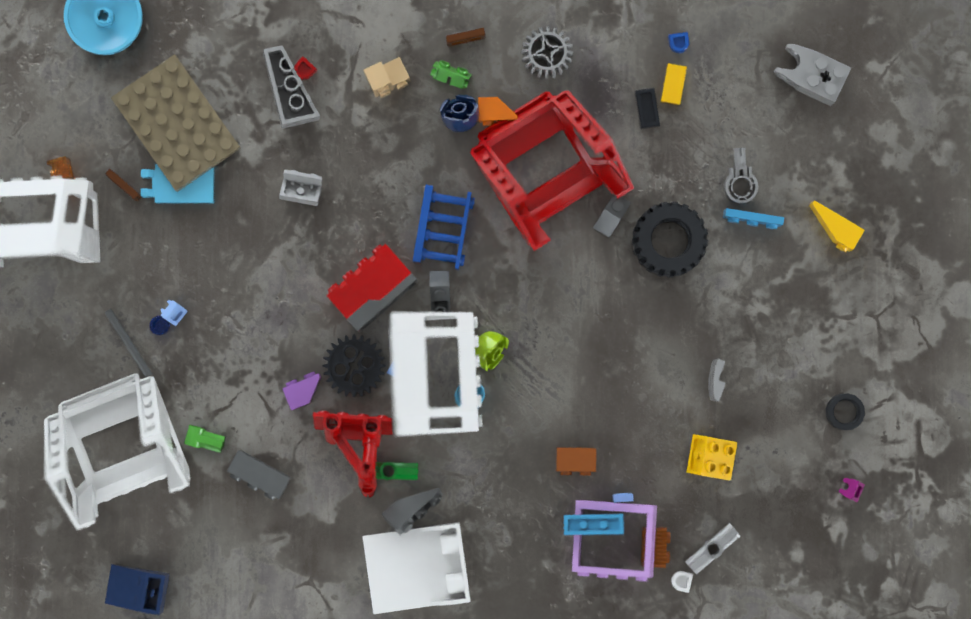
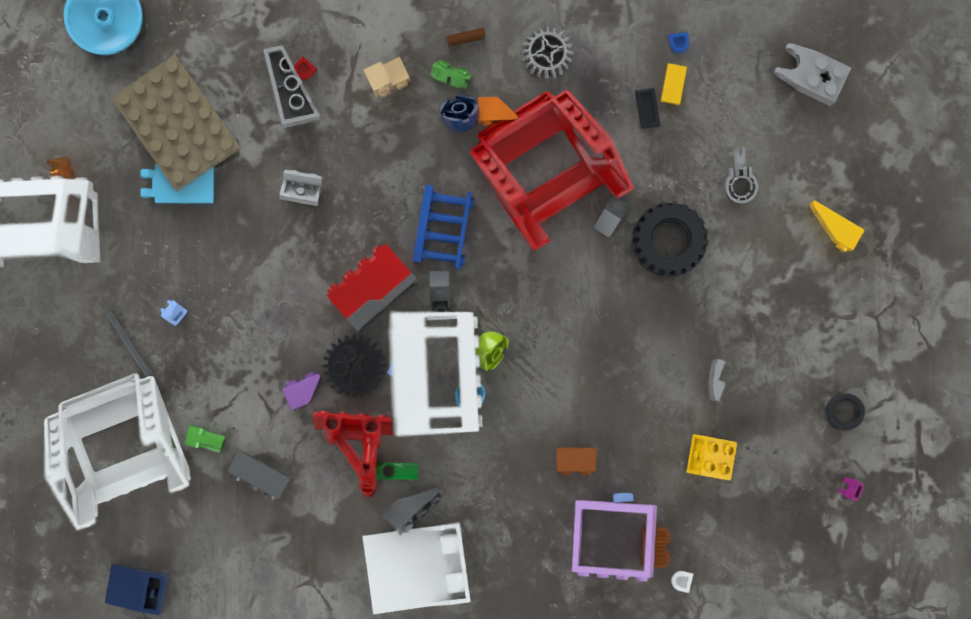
(123, 185): reddish brown tile -> none
(159, 325): clear blue tile -> none
(594, 524): dark azure plate -> none
(722, 539): light grey piece -> none
(752, 218): dark azure plate -> none

